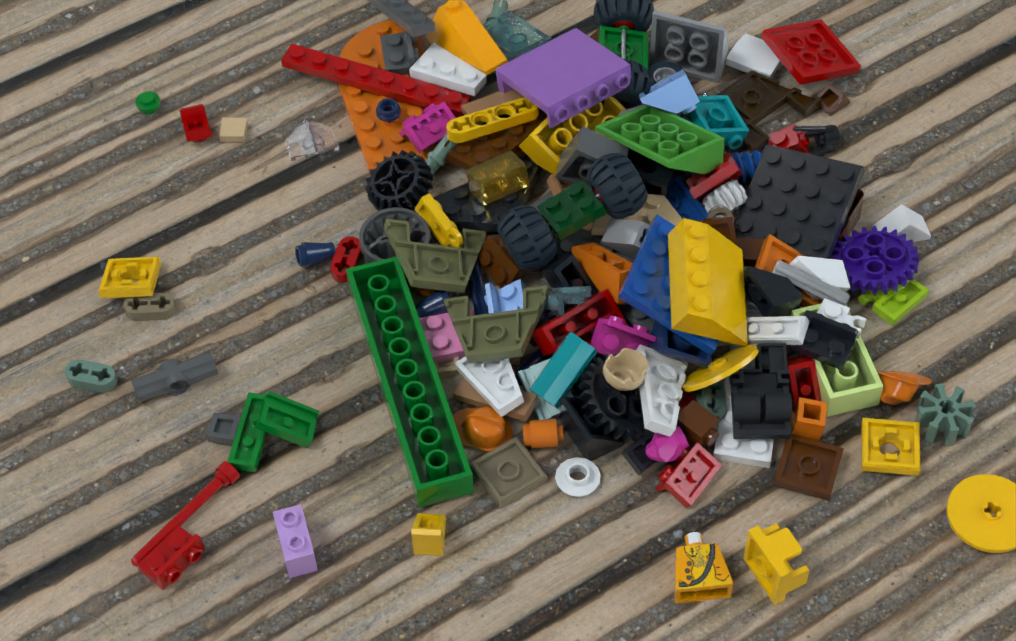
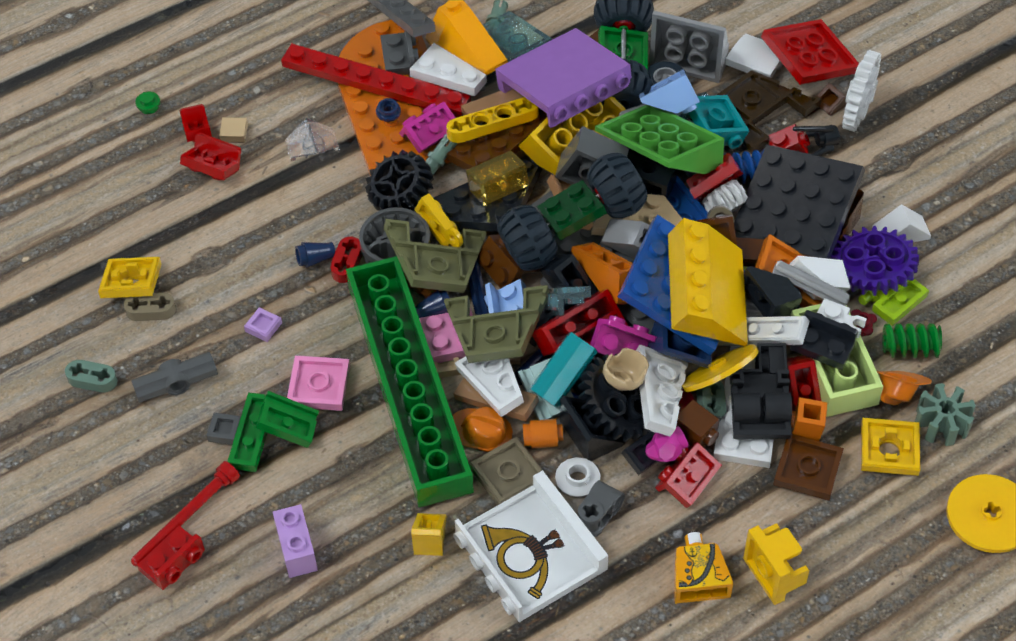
(212, 157): none -> red bracket
(263, 324): none -> lavender tile
(319, 382): none -> bright pink plate
(532, 548): none -> white panel
(600, 507): none -> dark grey piece
(861, 90): none -> white gear
(871, 319): none -> dark red plate
(912, 339): none -> green piece

